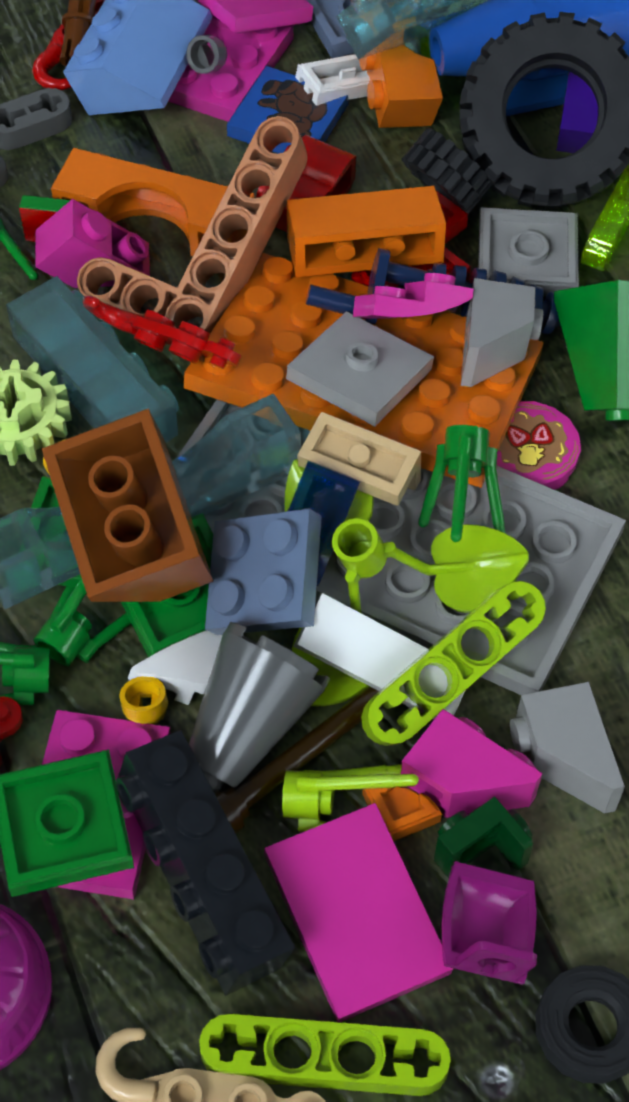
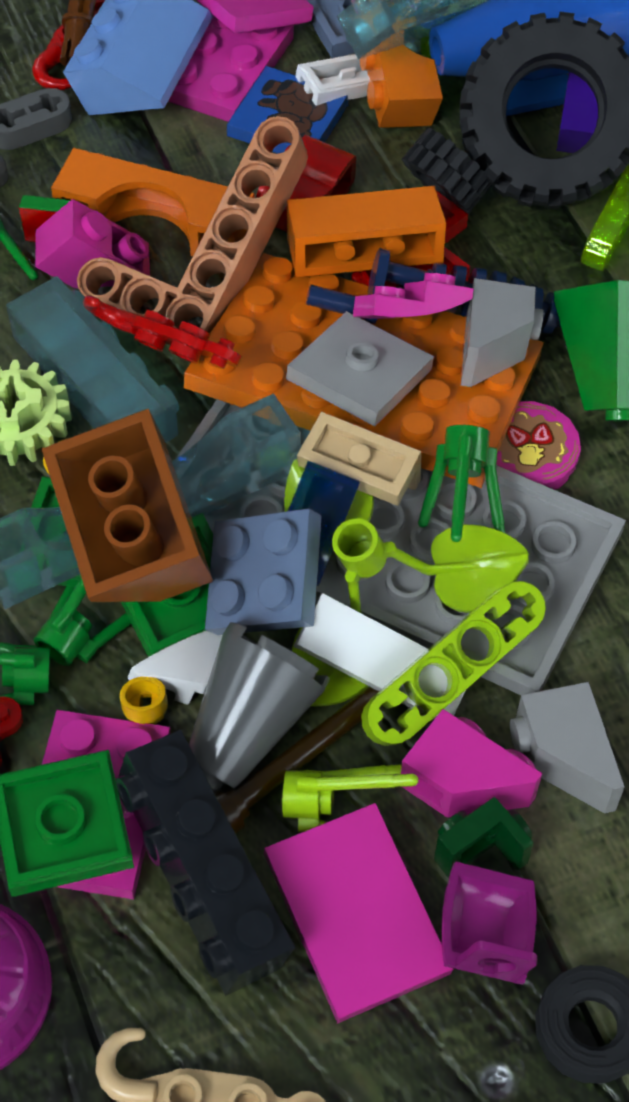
(201, 56): dark grey hinge -> none
(325, 1043): lime beam -> none
(403, 810): orange tile -> none
(530, 246): light grey plate -> none

